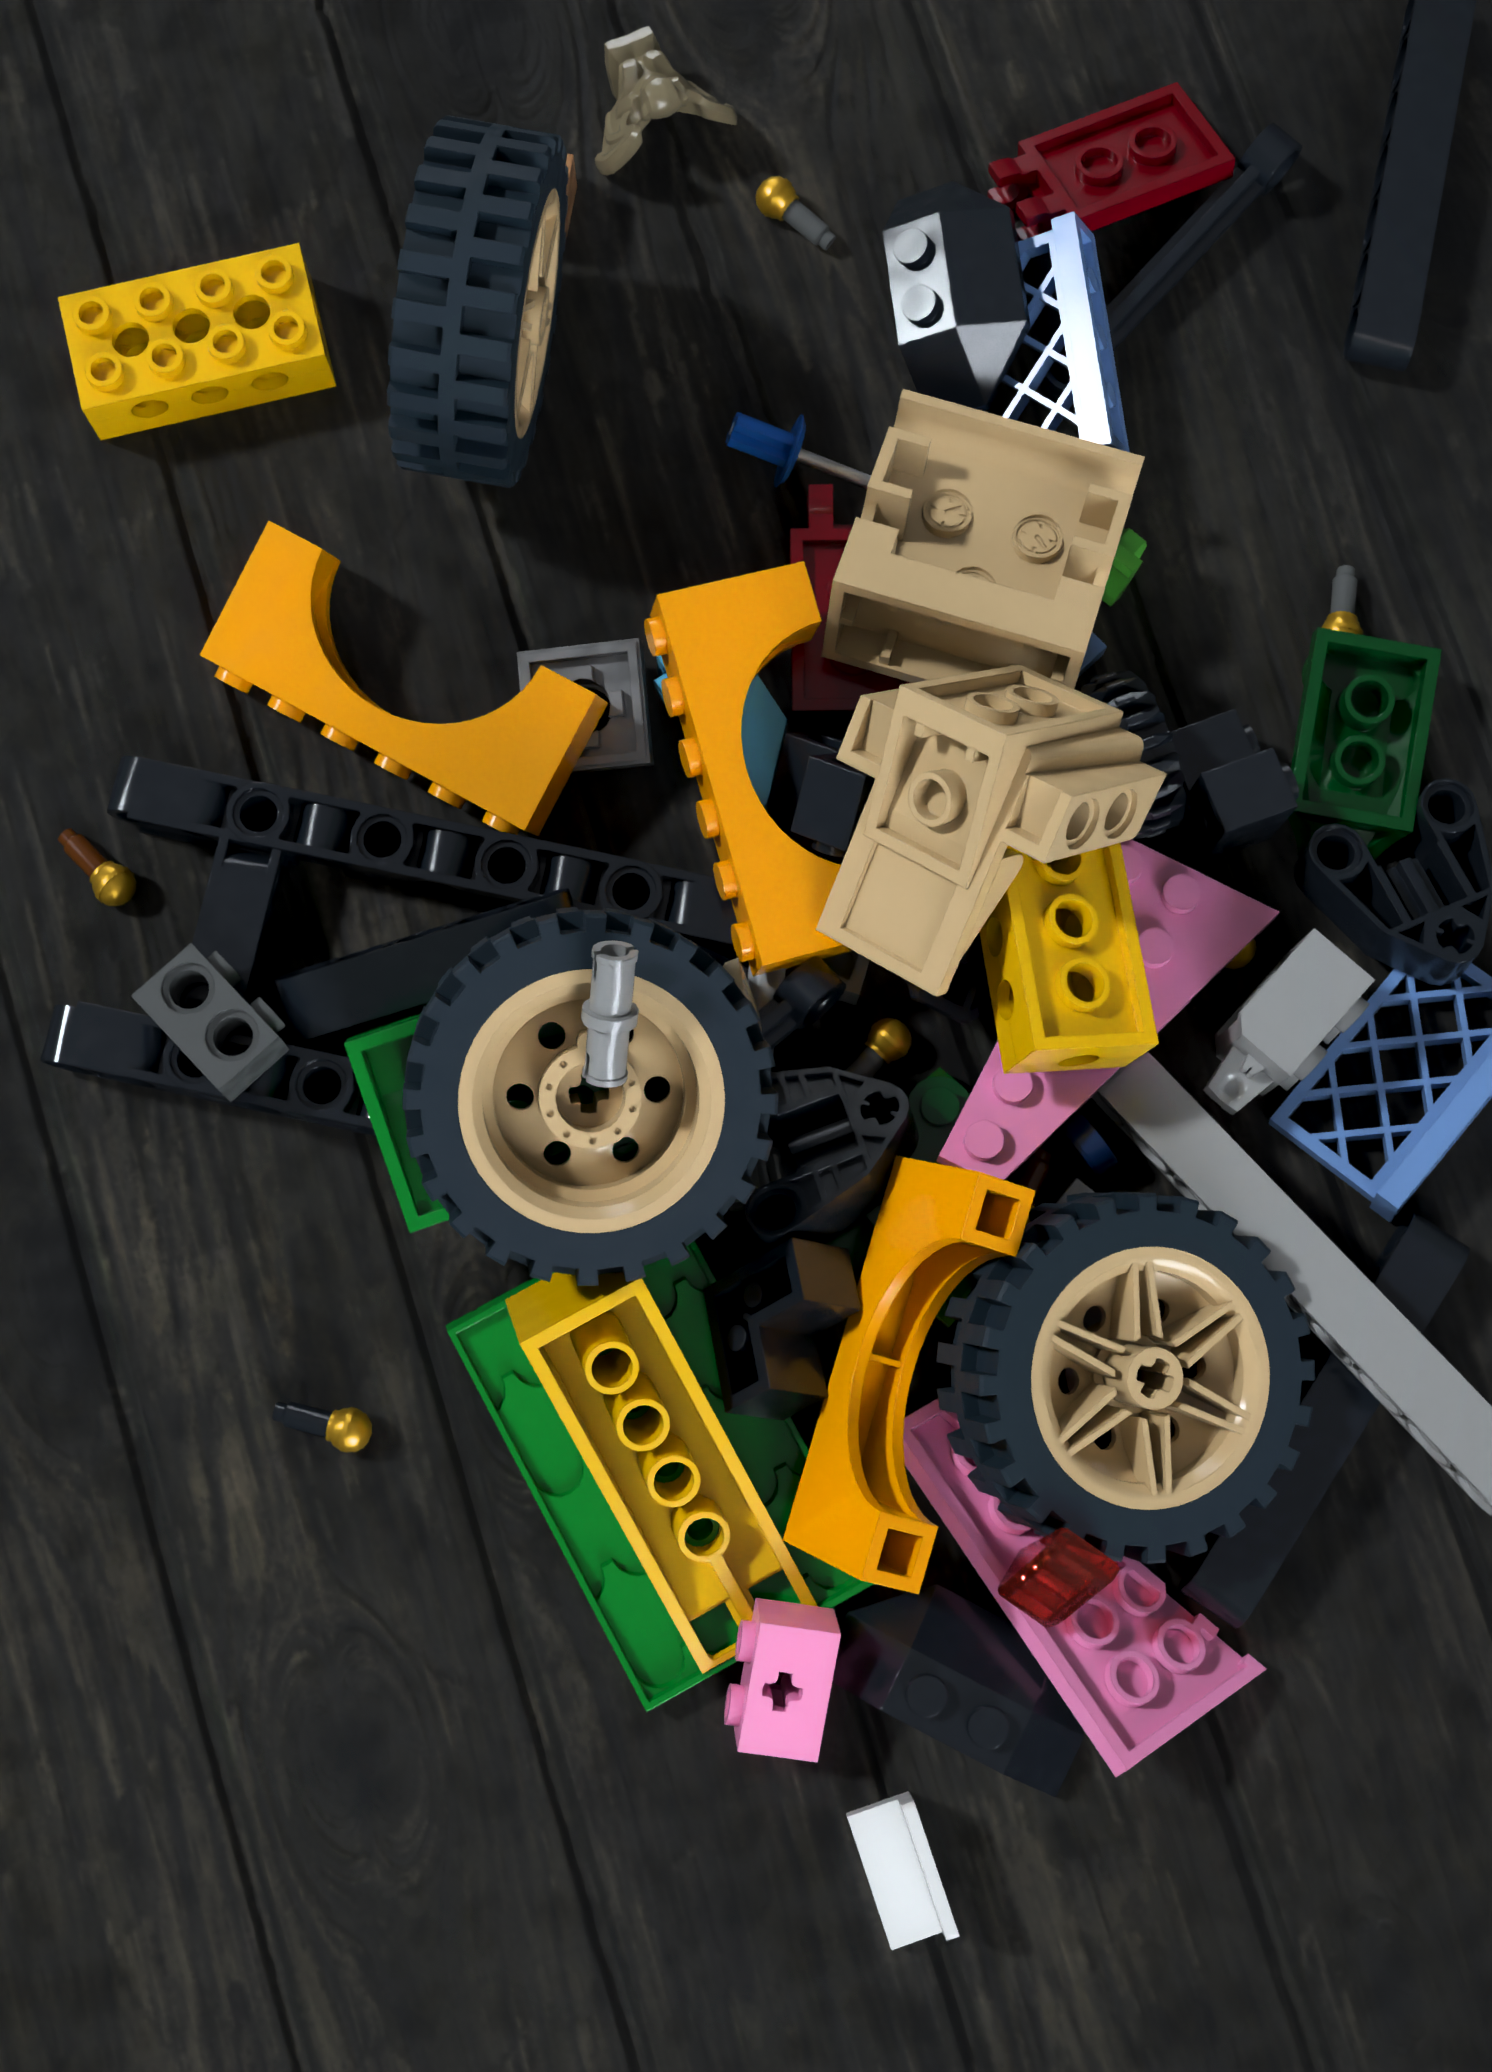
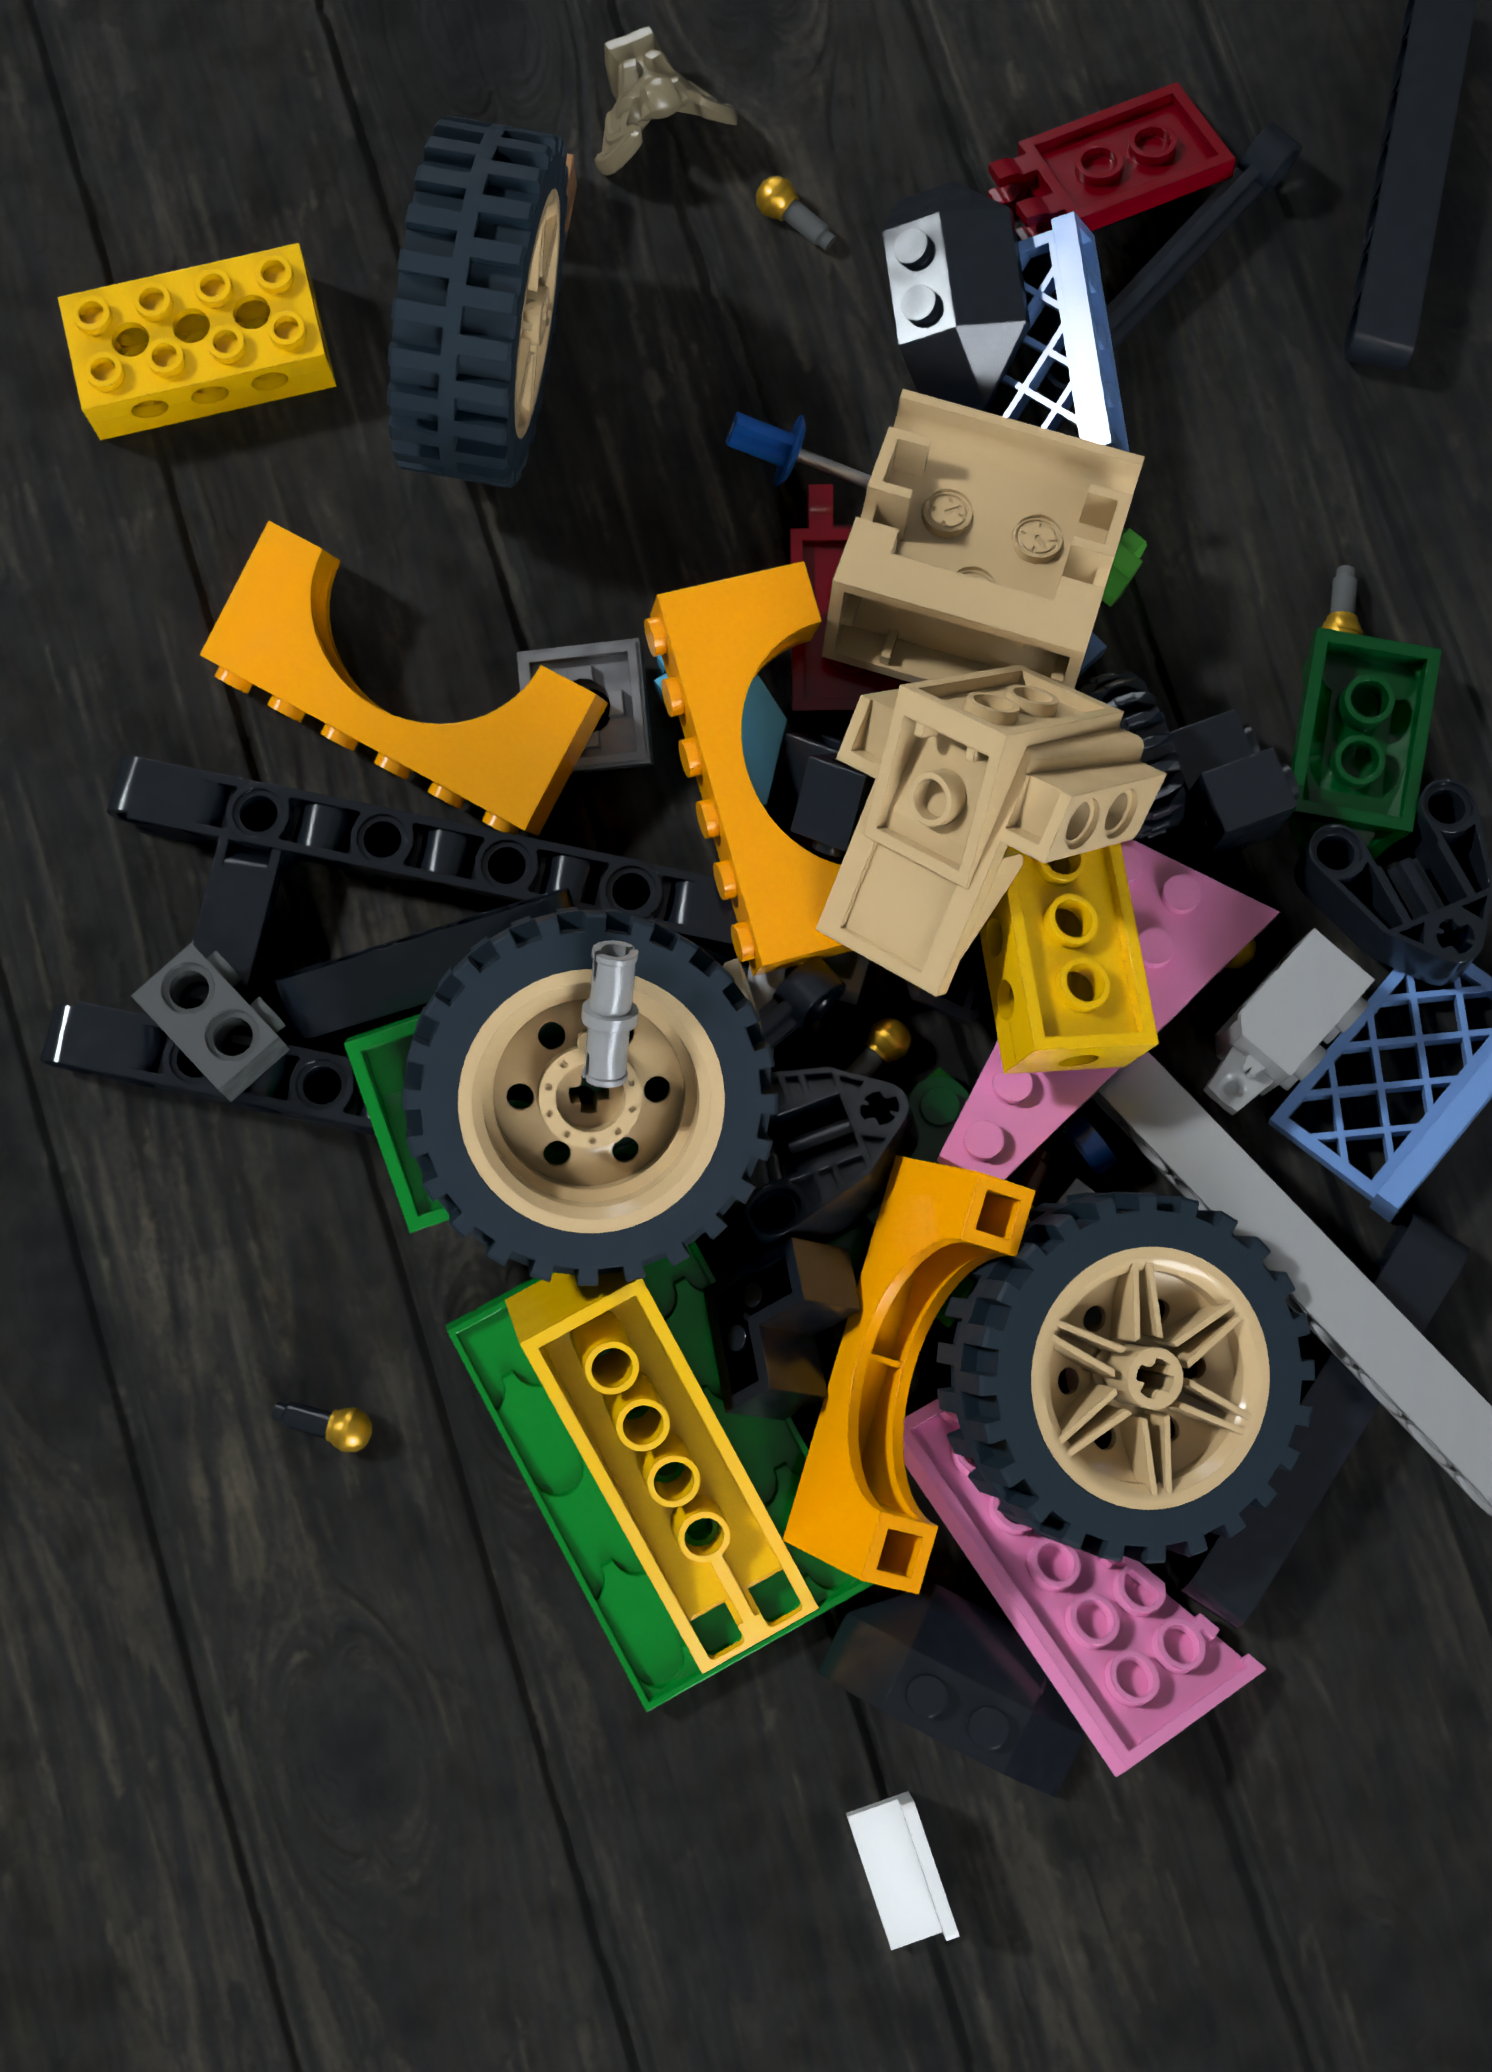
(110, 882): piece -> none
(789, 1716): bright pink brick -> none
(1056, 1577): clear red slope -> none

